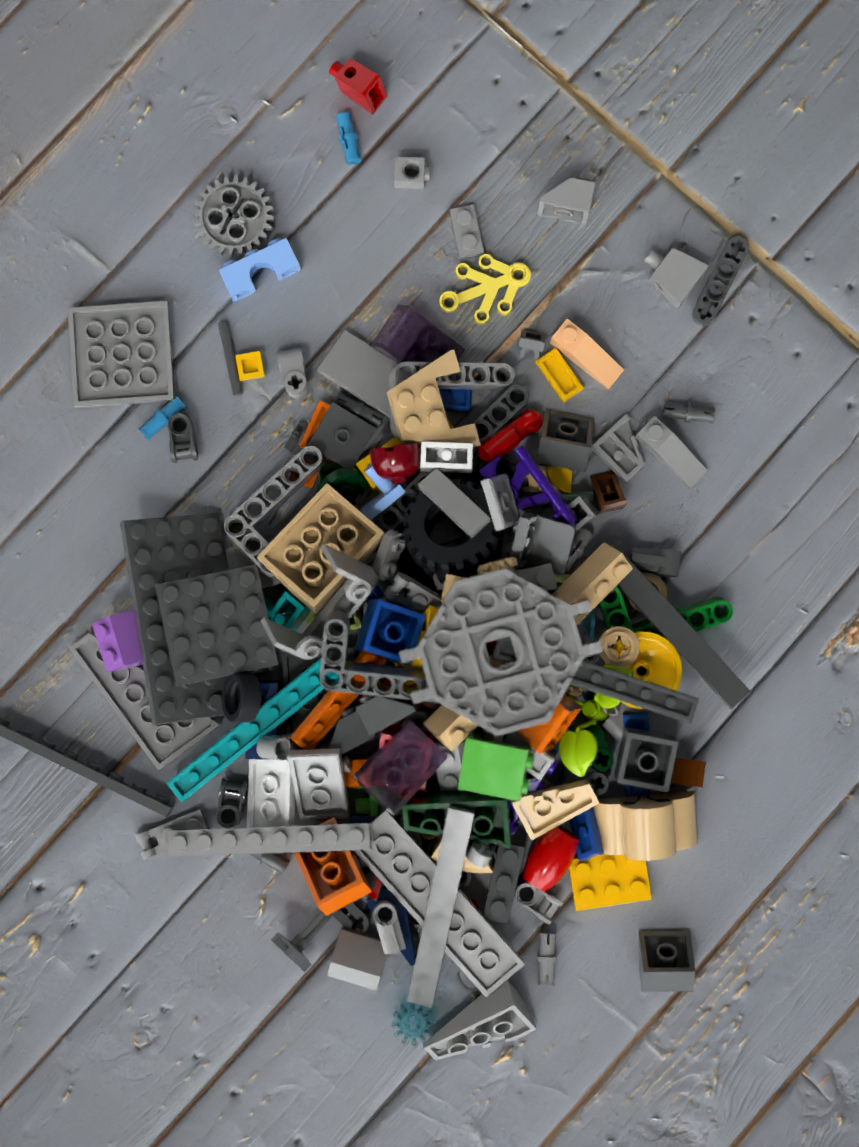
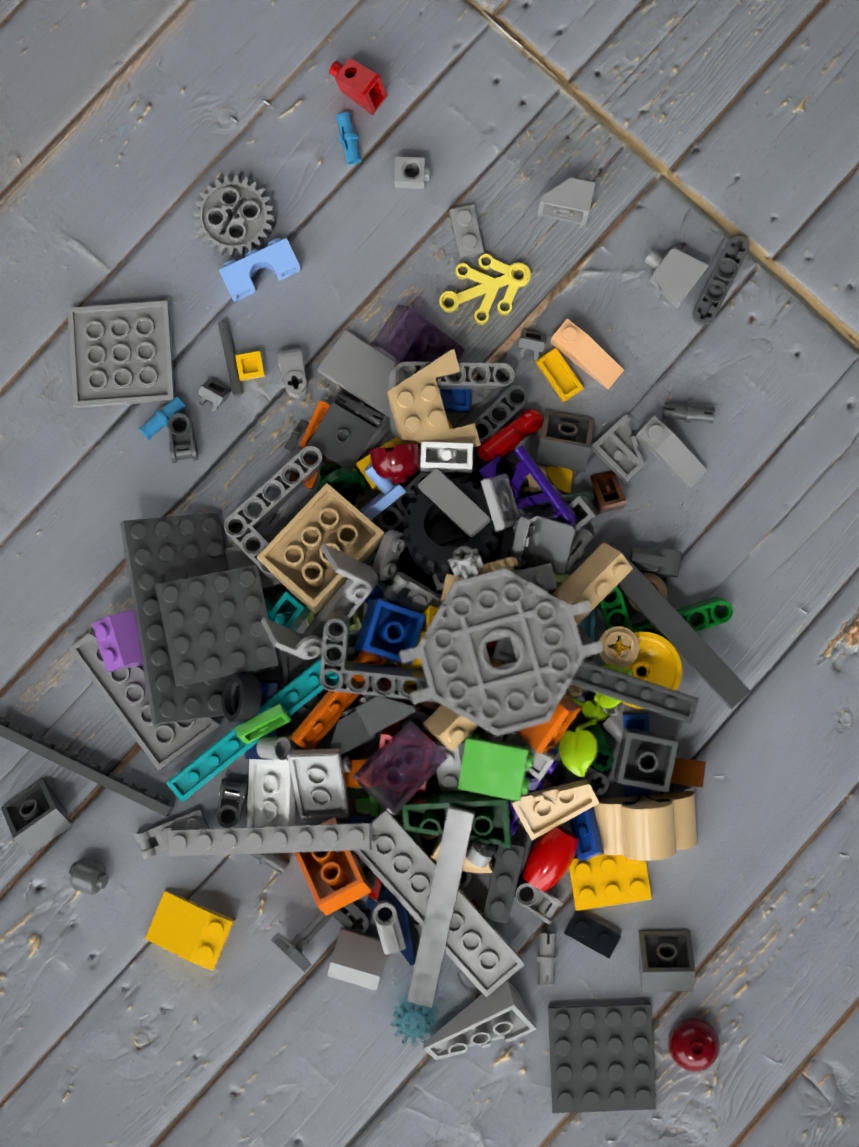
(35, 817): none -> dark grey slope
(88, 876): none -> dark grey head
(190, 930): none -> yellow slope
(213, 392): none -> dark grey tile
(262, 724): none -> bright green tile
(465, 562): none -> light grey gear
(592, 934): none -> black plate
(601, 1058): none -> dark grey plate
(693, 1044): none -> dark red cylinder

